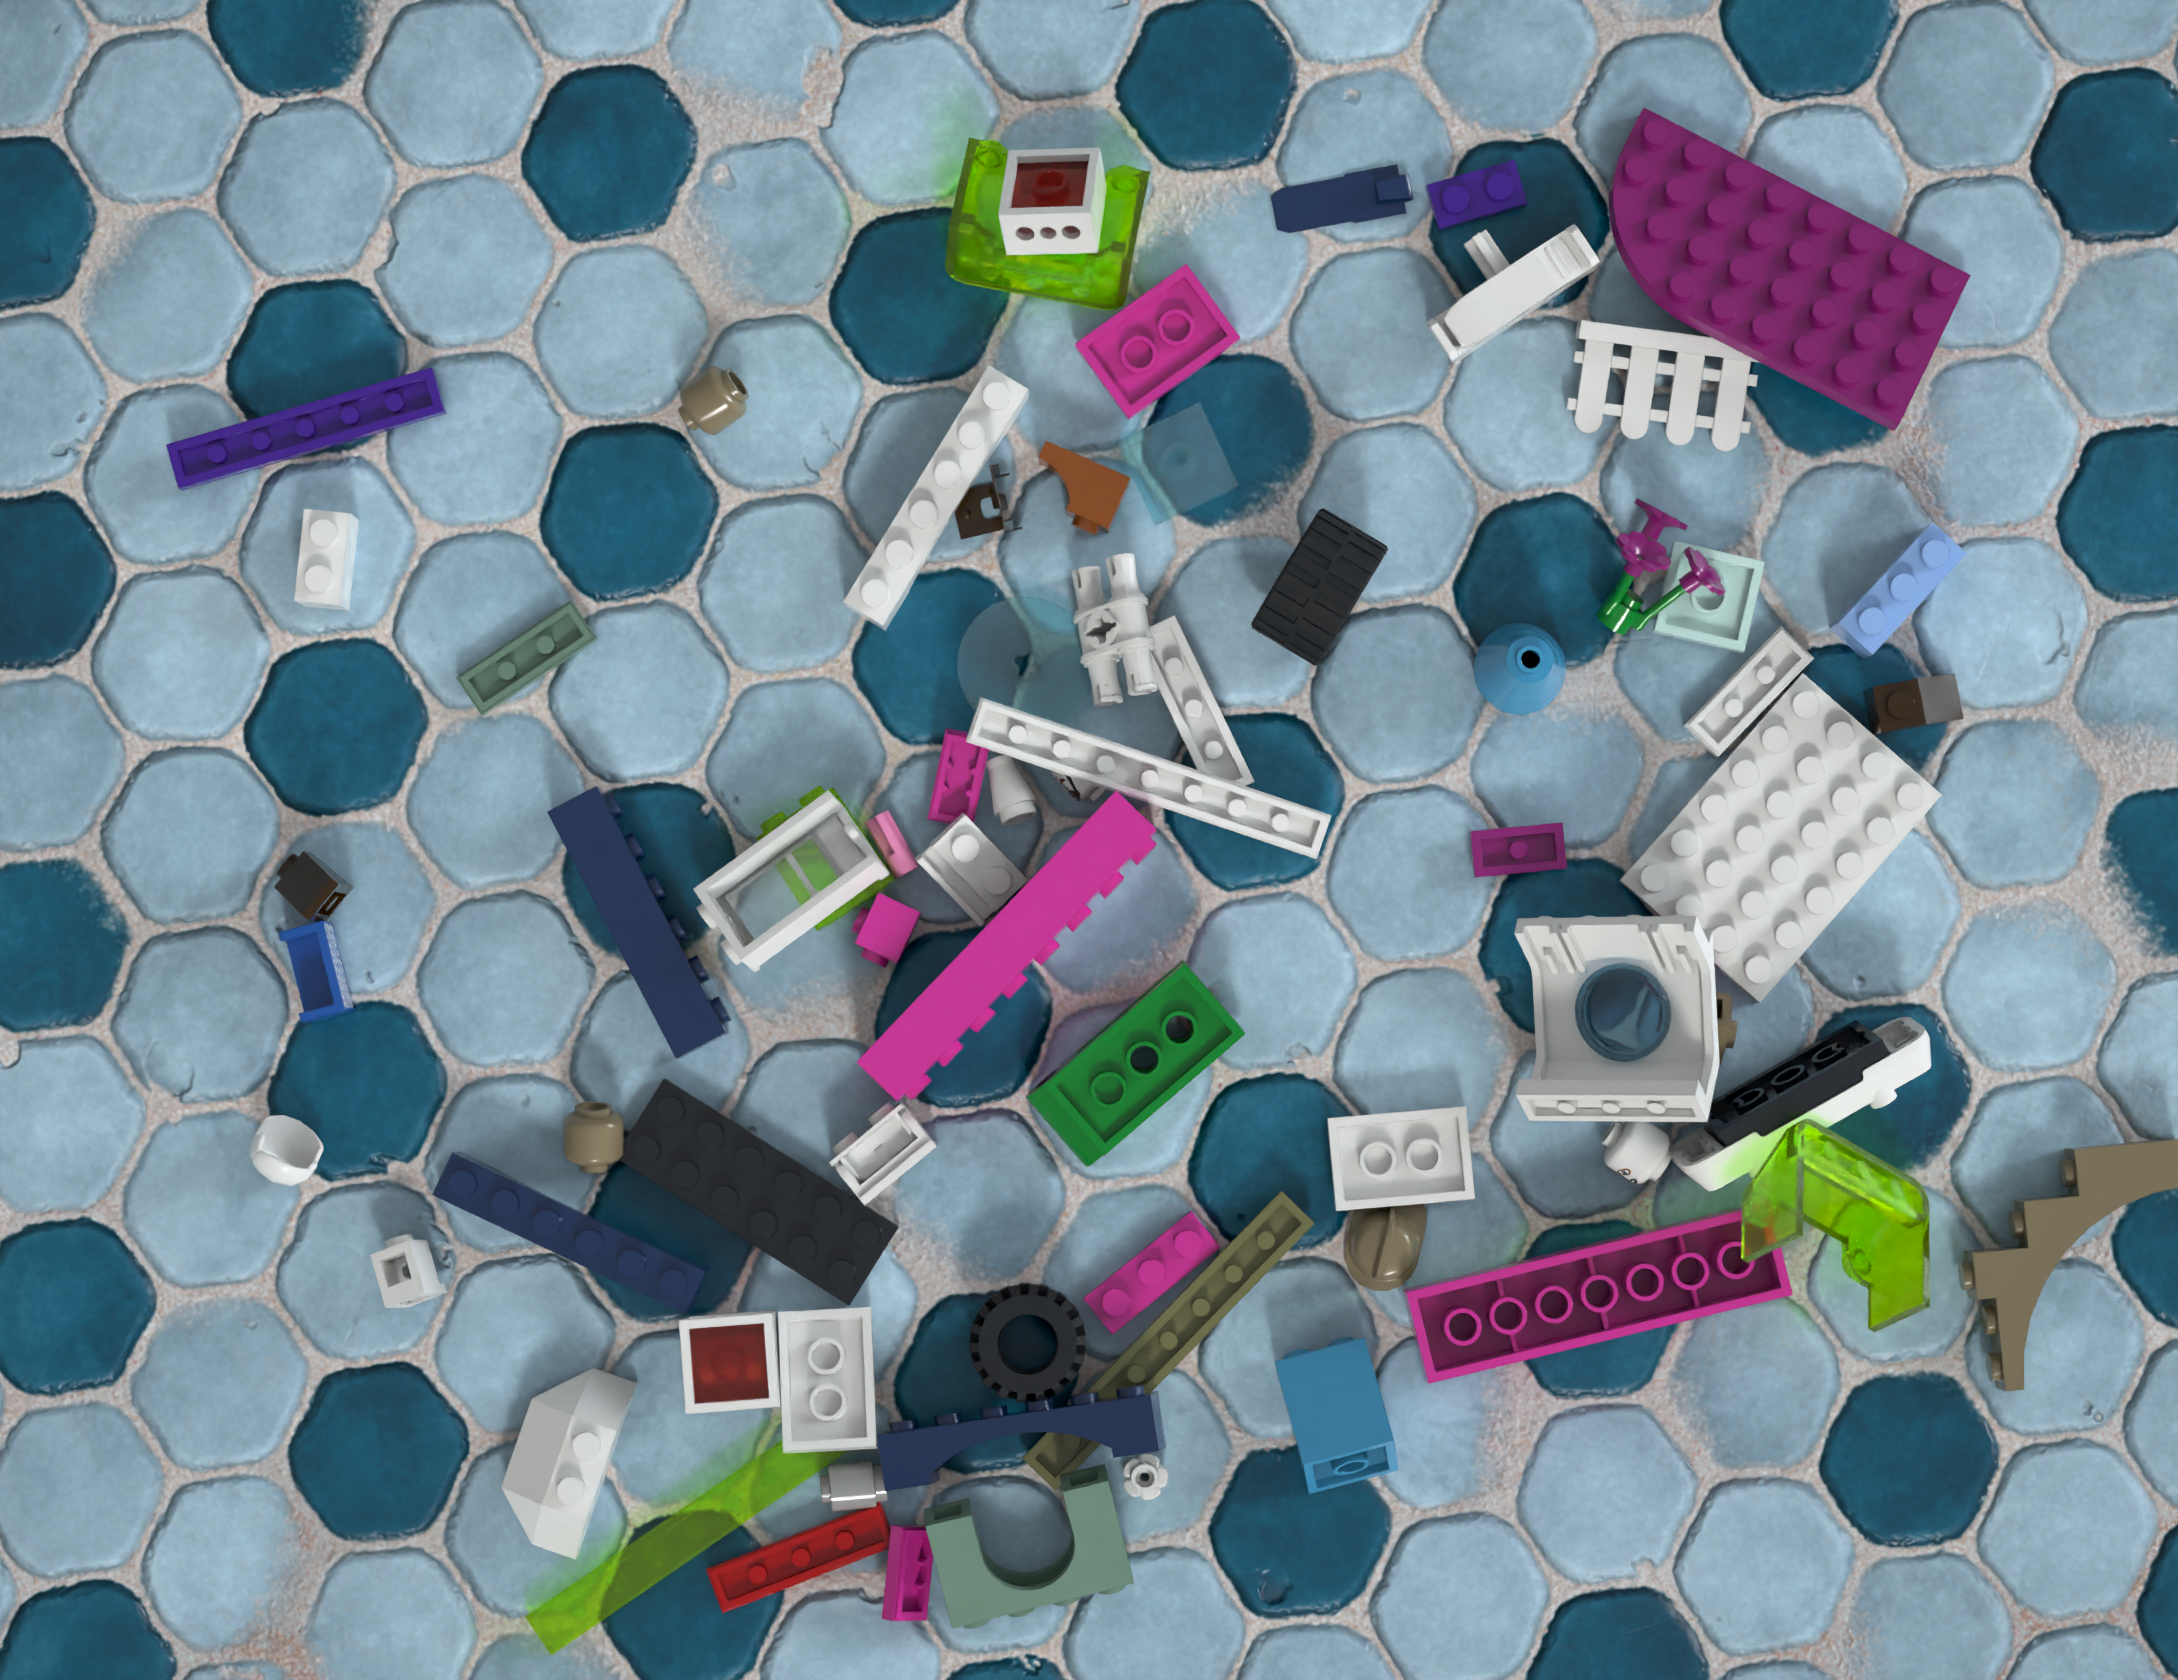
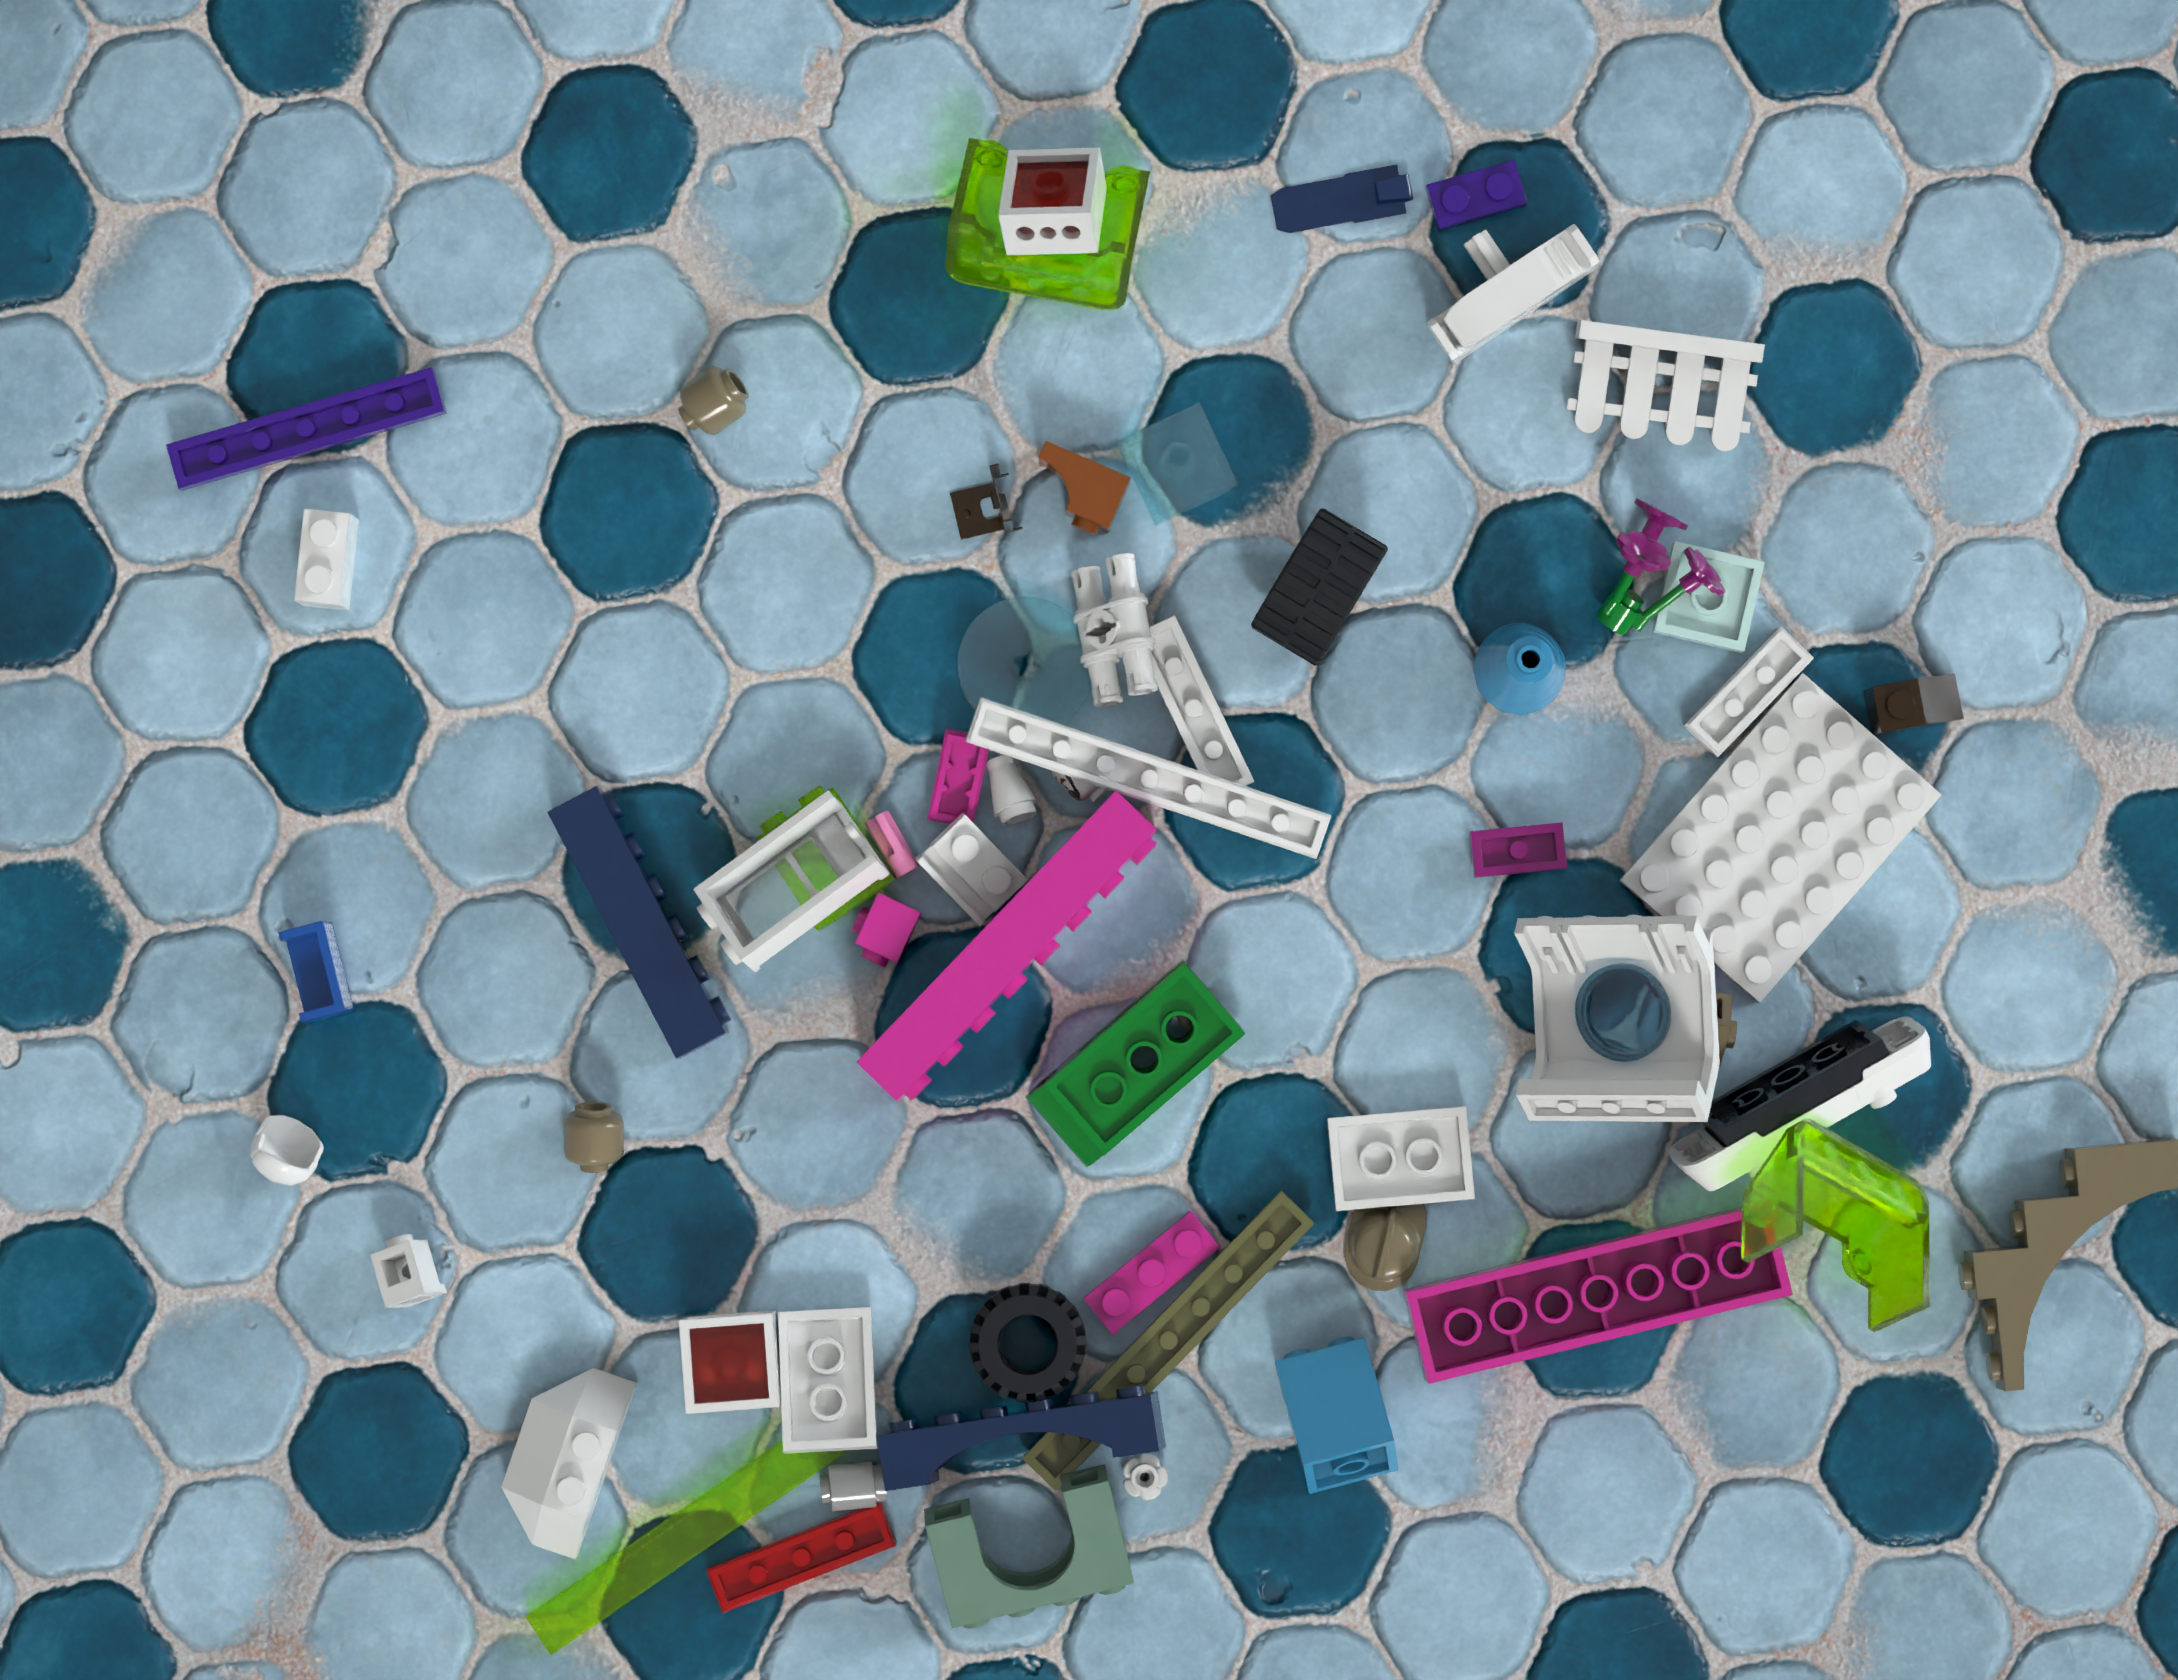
(311, 886): dark brown slope -> none
(527, 658): sand green tile -> none
(570, 1232): dark blue arch -> none
(757, 1191): black plate -> none
(882, 1152): white hinge -> none
(907, 1574): dark pink plate -> none
(935, 497): white arch -> none
(1157, 342): dark pink plate -> none
(1637, 1150): white head -> none
(1778, 270): magenta plate -> none
(1898, 590): light blue arch -> none

